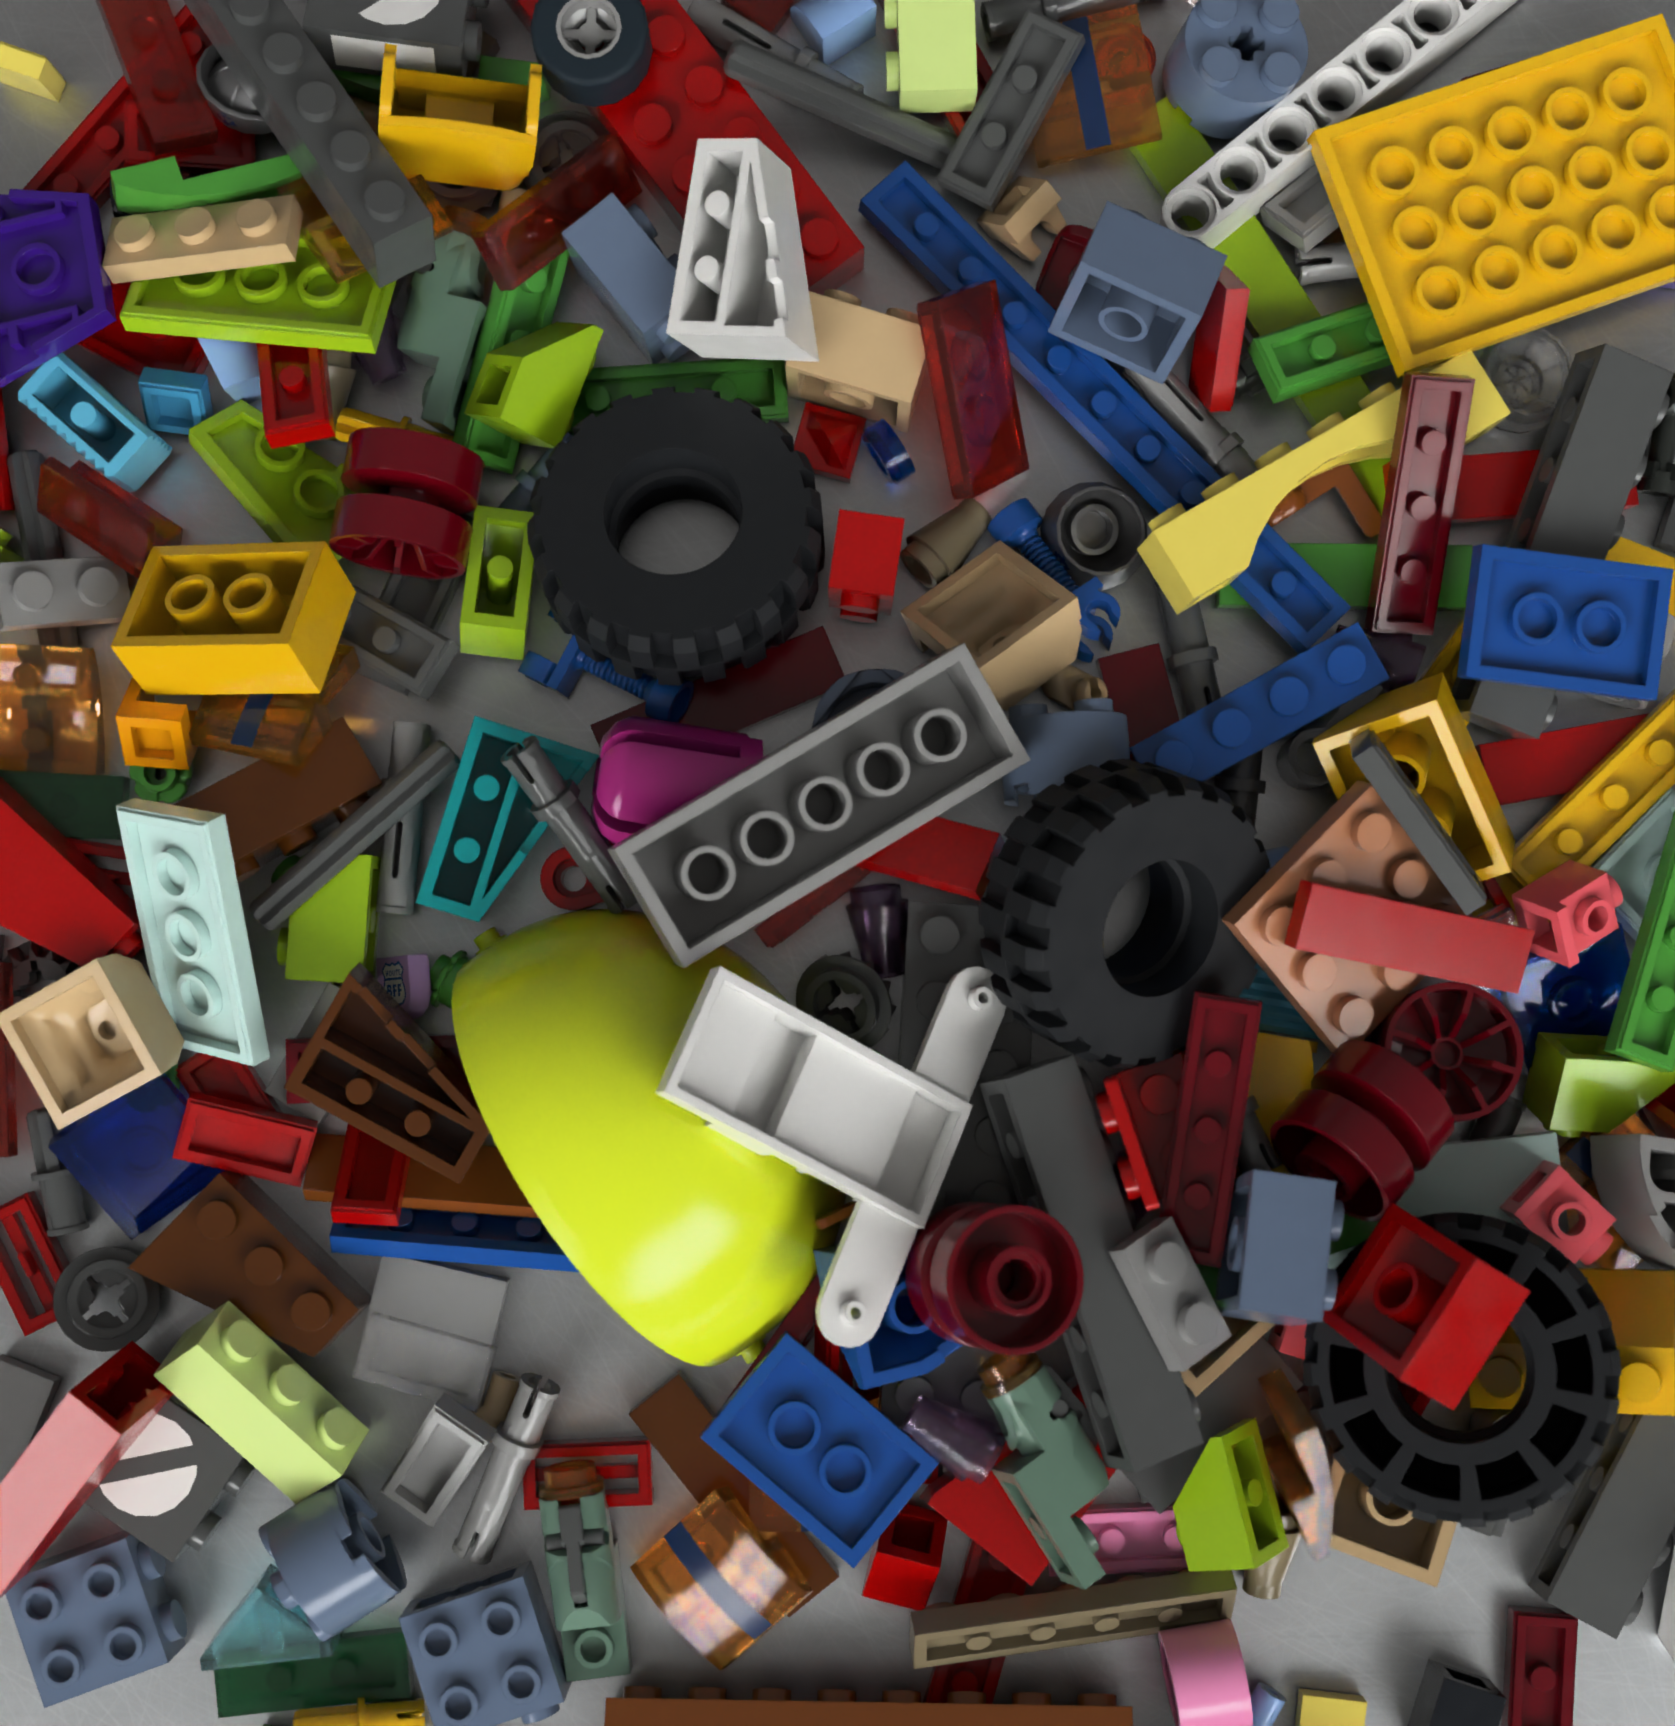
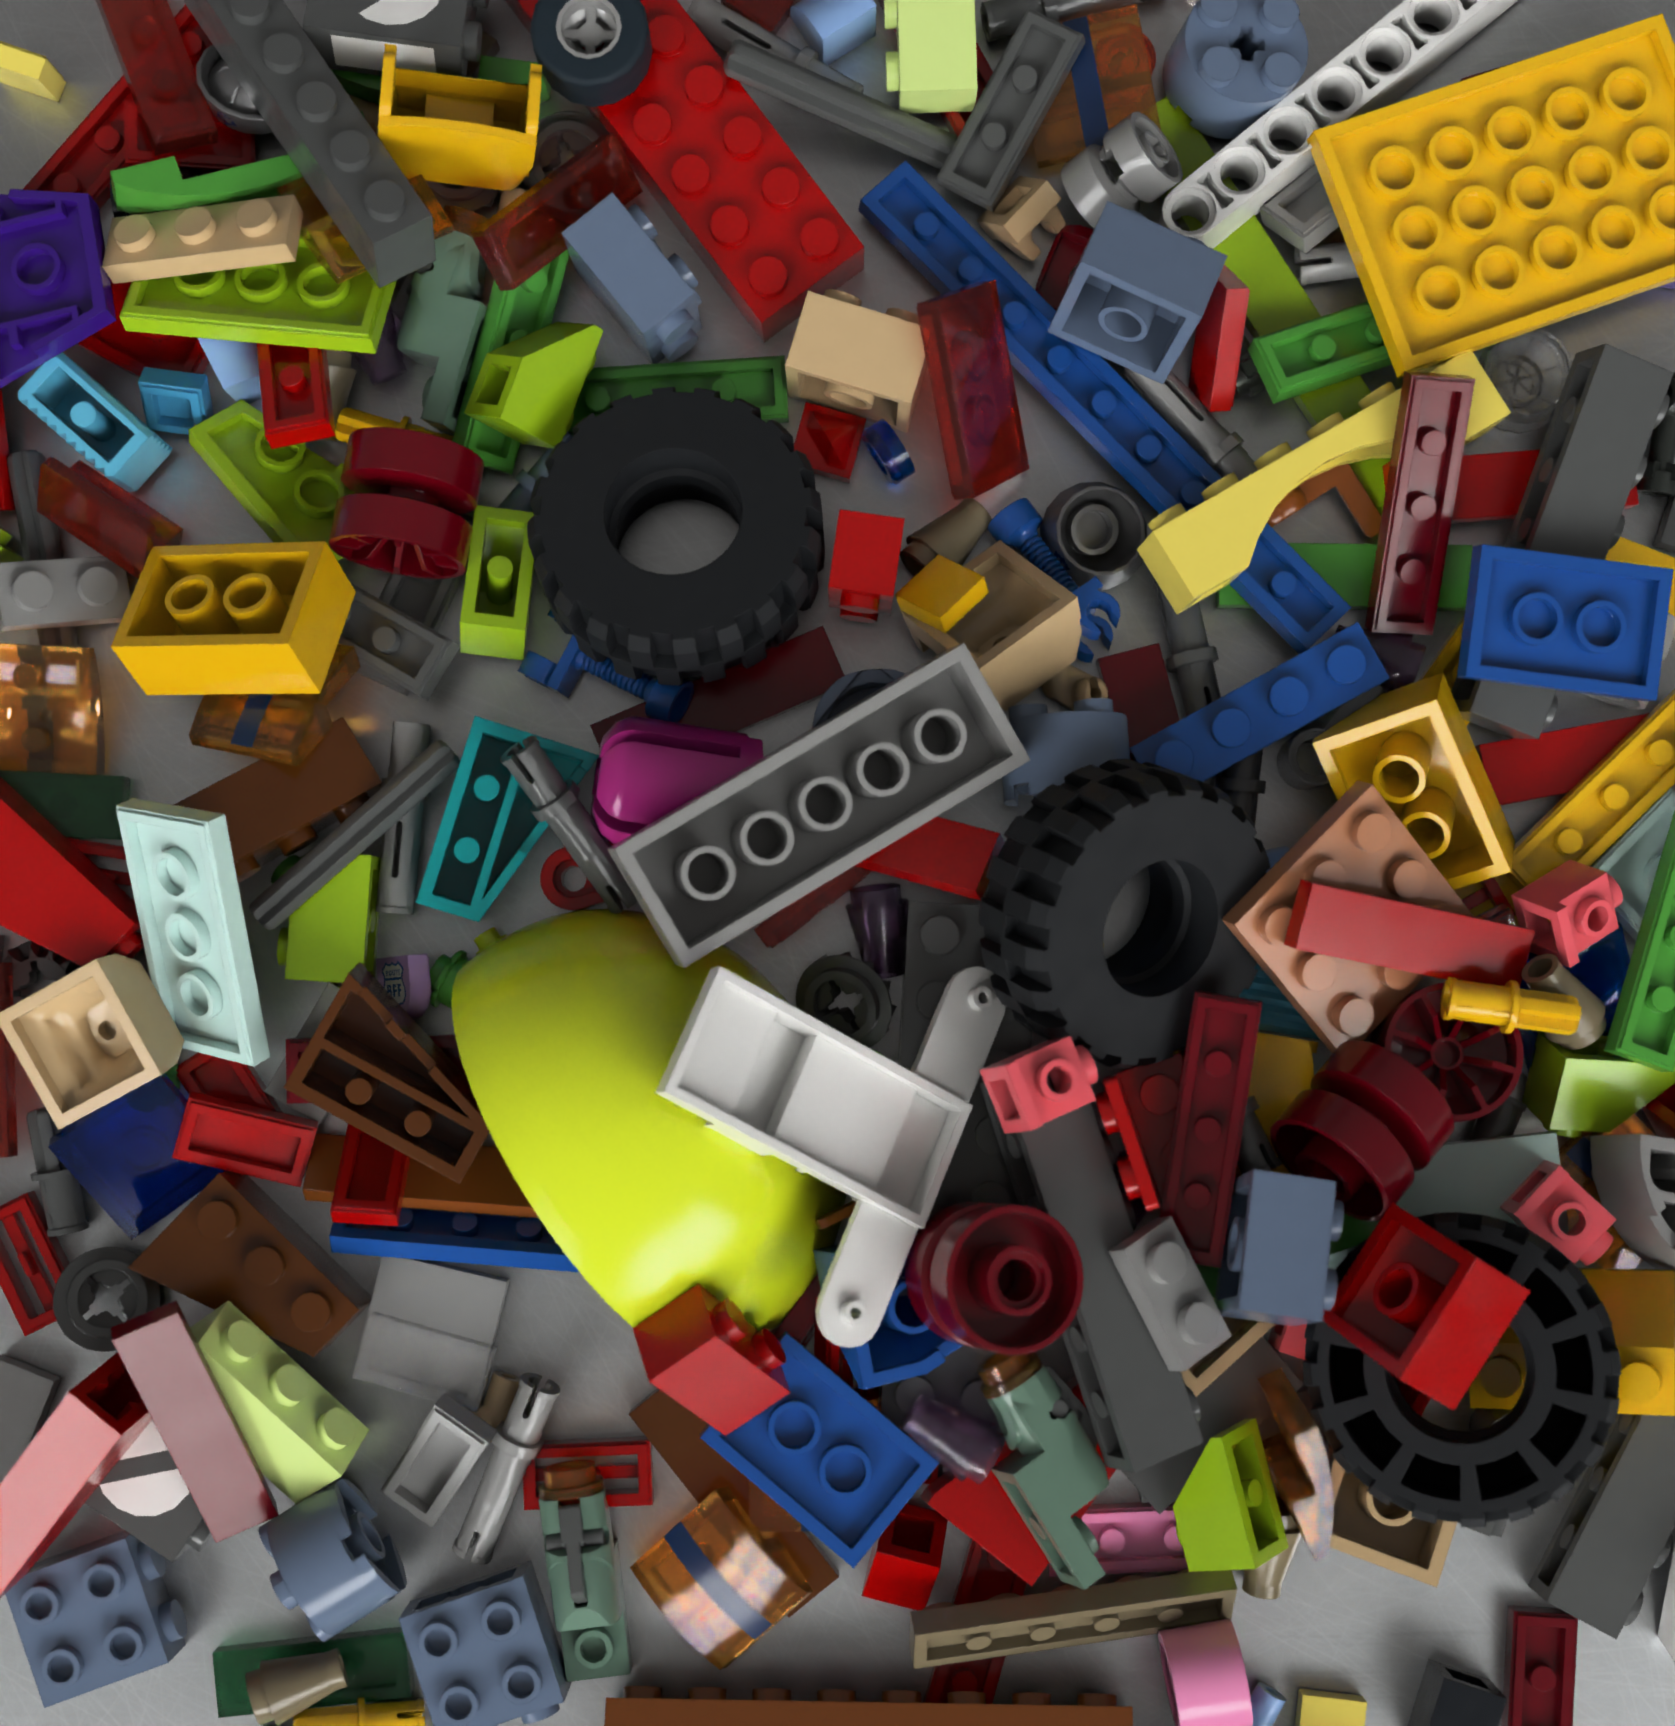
(154, 731): light orange panel -> none
(169, 789): bright green plate -> none
(194, 1420): none -> tile
(264, 1632): clear light blue slope -> none
(293, 1684): none -> dark tan cone
(712, 1359): none -> red brick
(742, 259): white wedge -> none
(942, 593): none -> yellow tile
(1021, 1088): none -> coral brick
(1129, 168): none -> light grey wheel
(1418, 821): dark grey tile -> none
(1509, 1007): none -> yellow axle
(1548, 975): none -> dark tan cone

